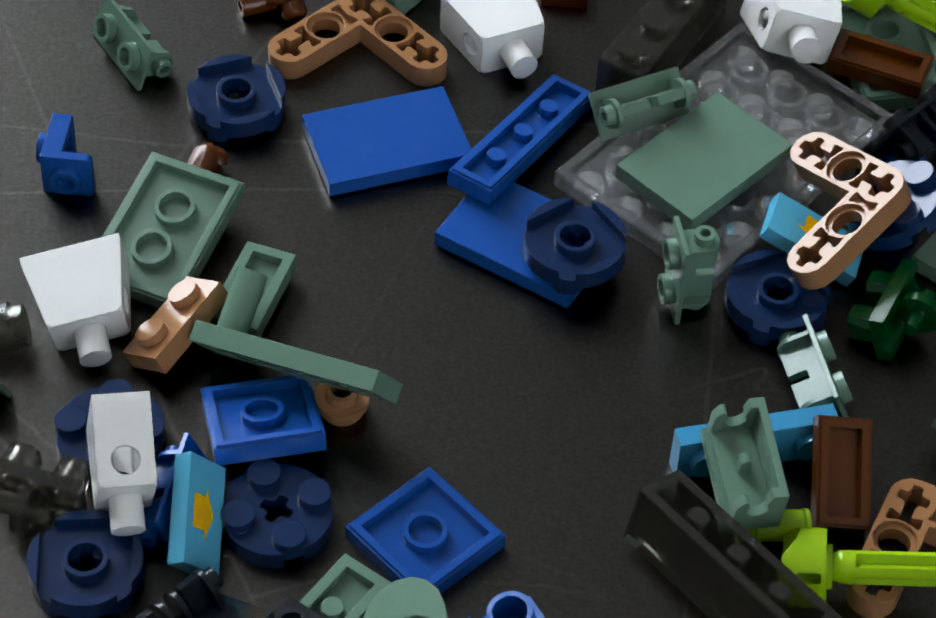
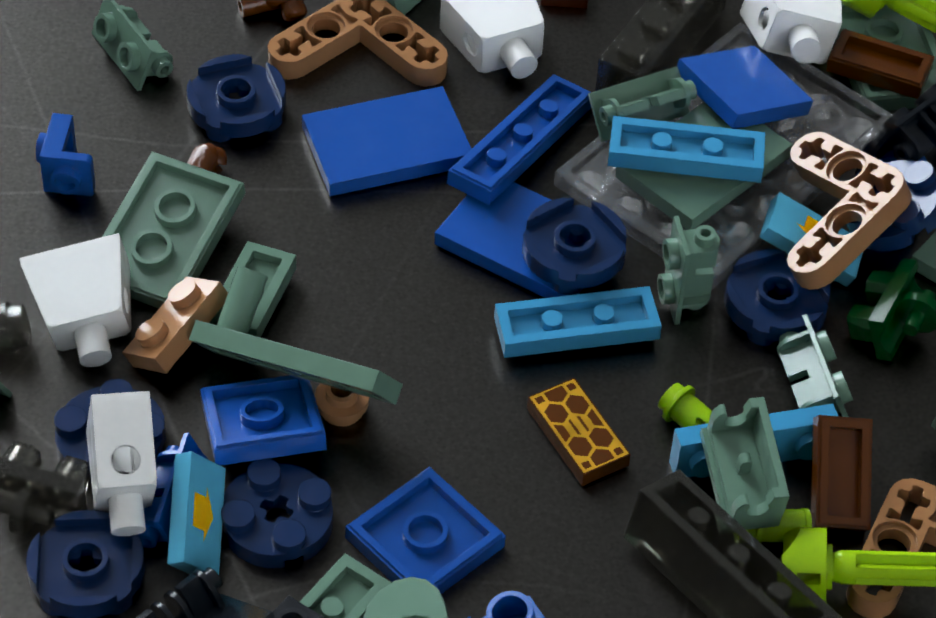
(577, 321): none -> dark azure plate
(578, 431): none -> reddish brown tile
(683, 407): none -> lime pin
(687, 149): none -> dark azure plate
(744, 87): none -> blue tile

